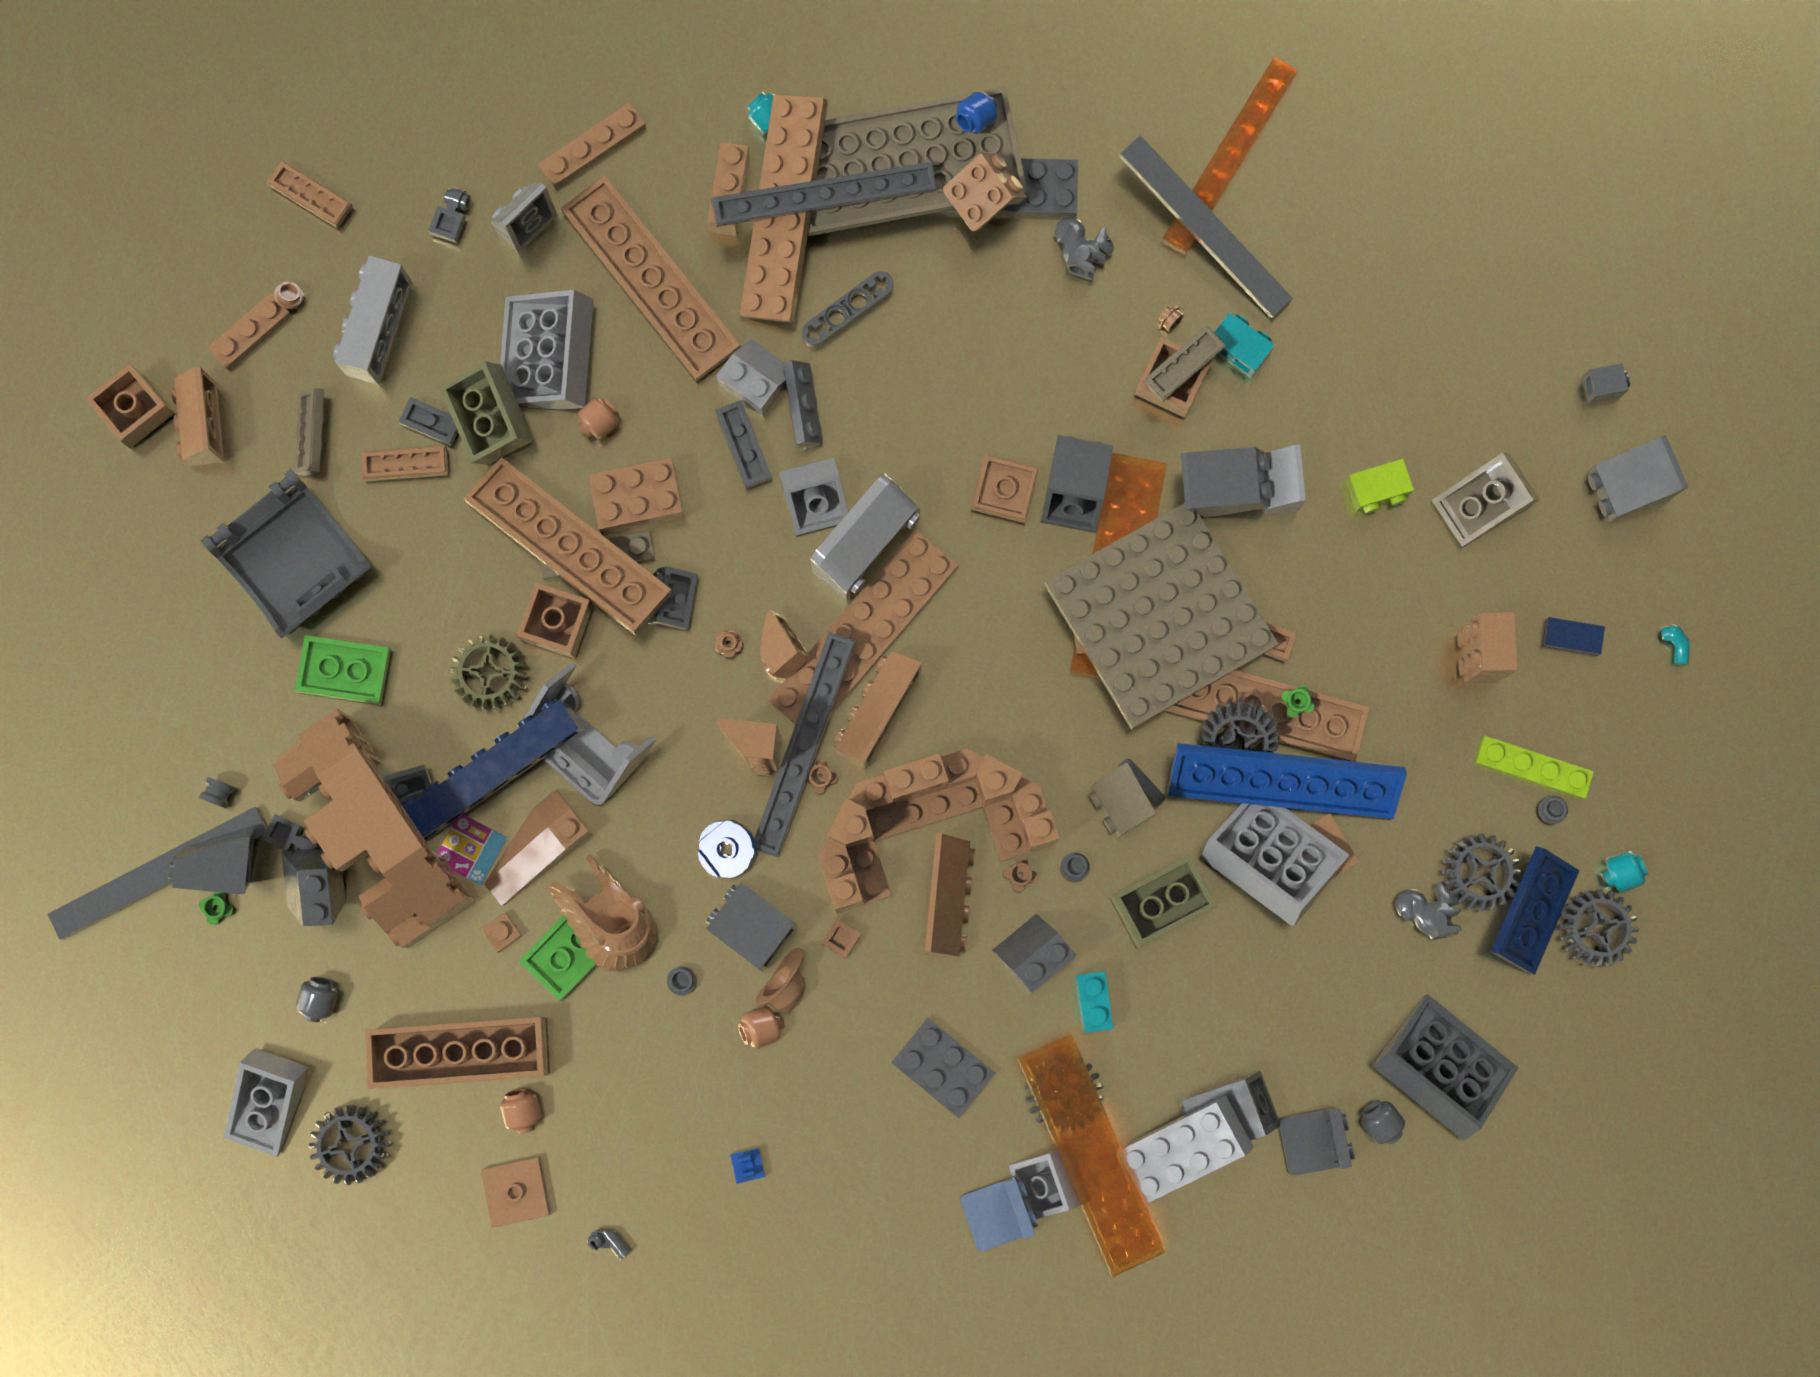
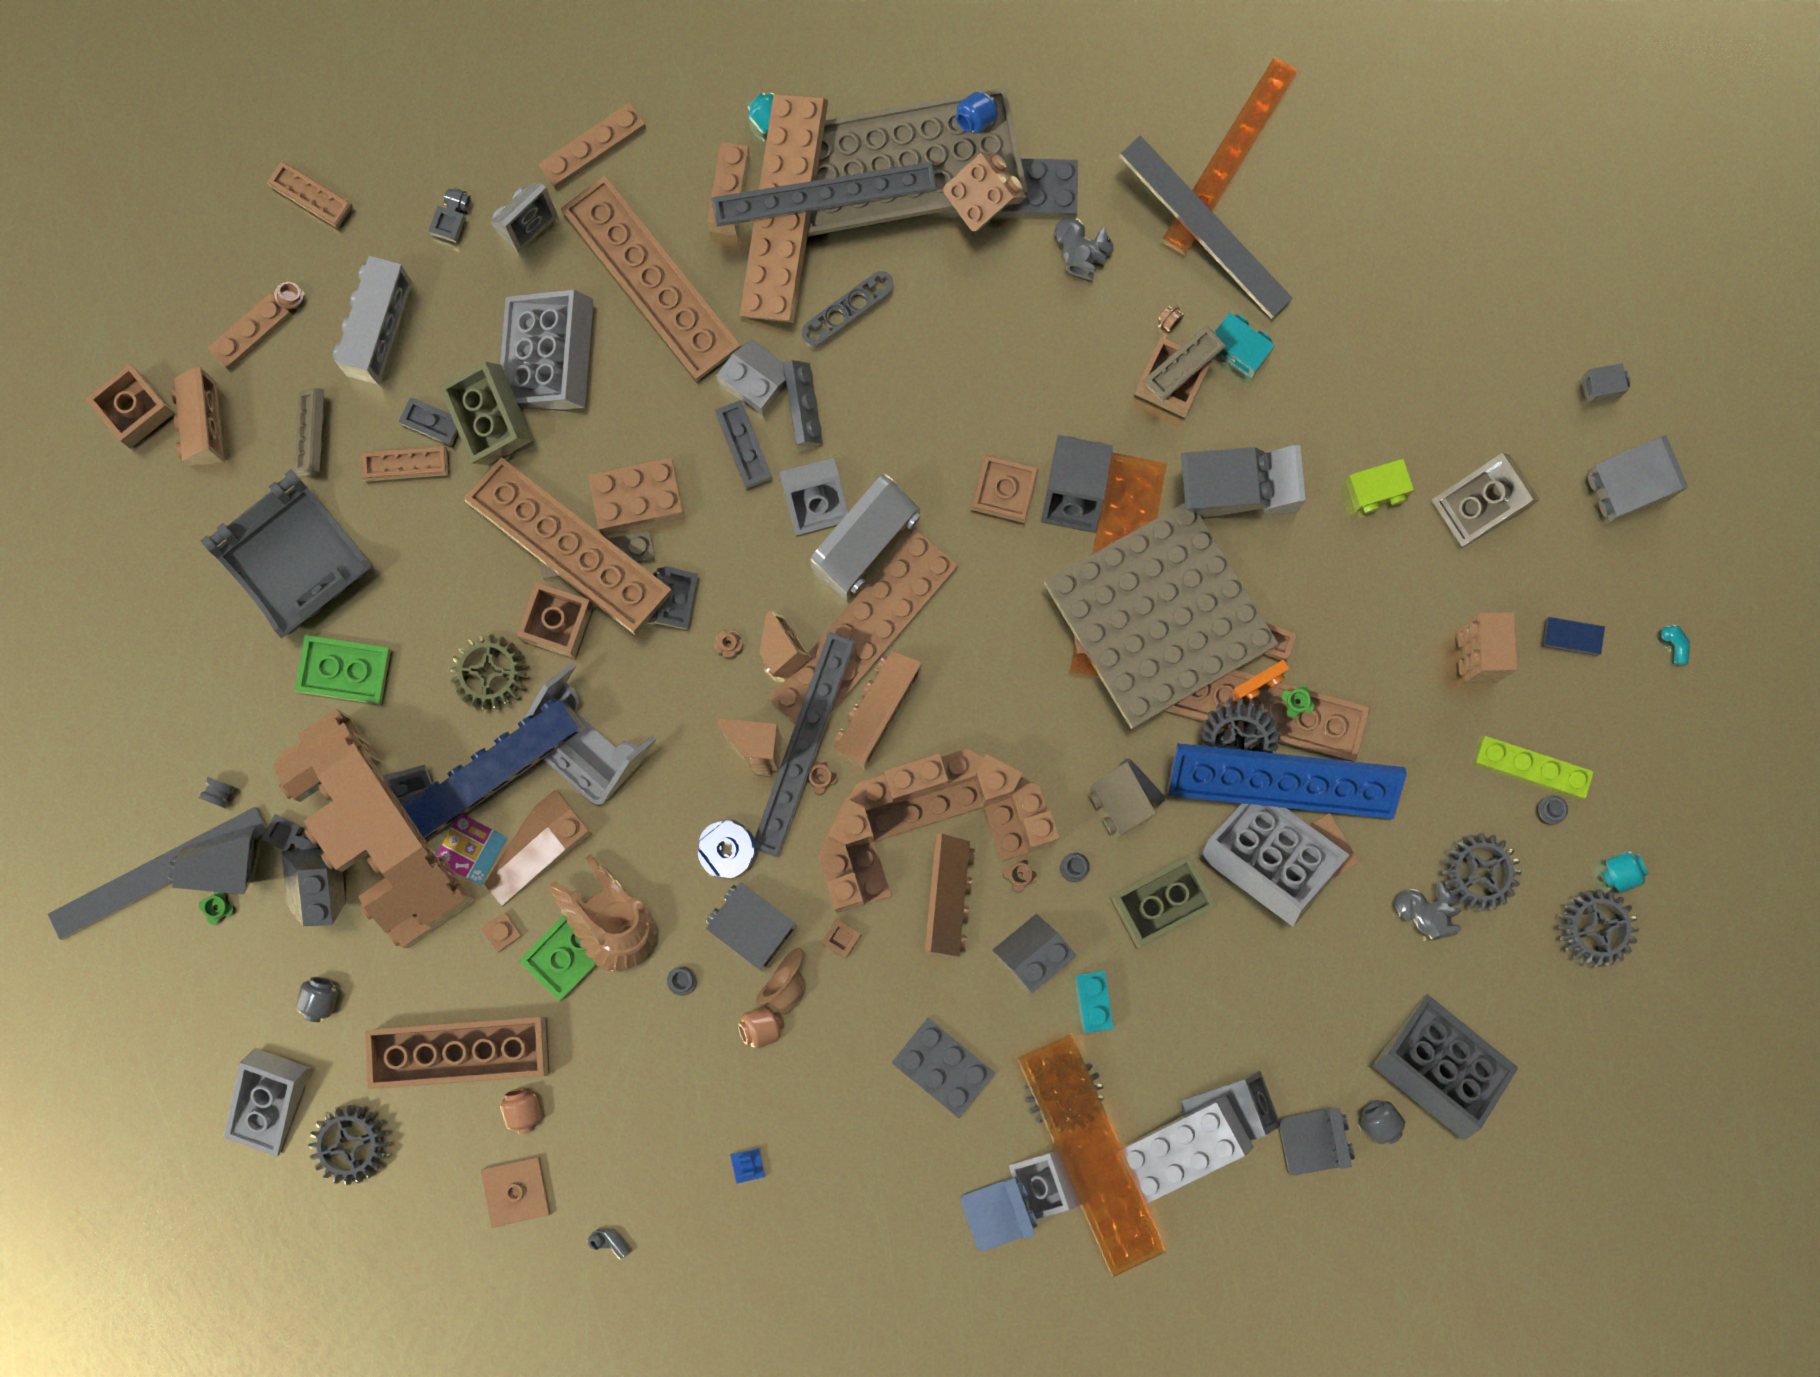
(598, 418): nougat head -> none
(1270, 676): none -> orange plate
(1535, 910): dark blue plate -> none

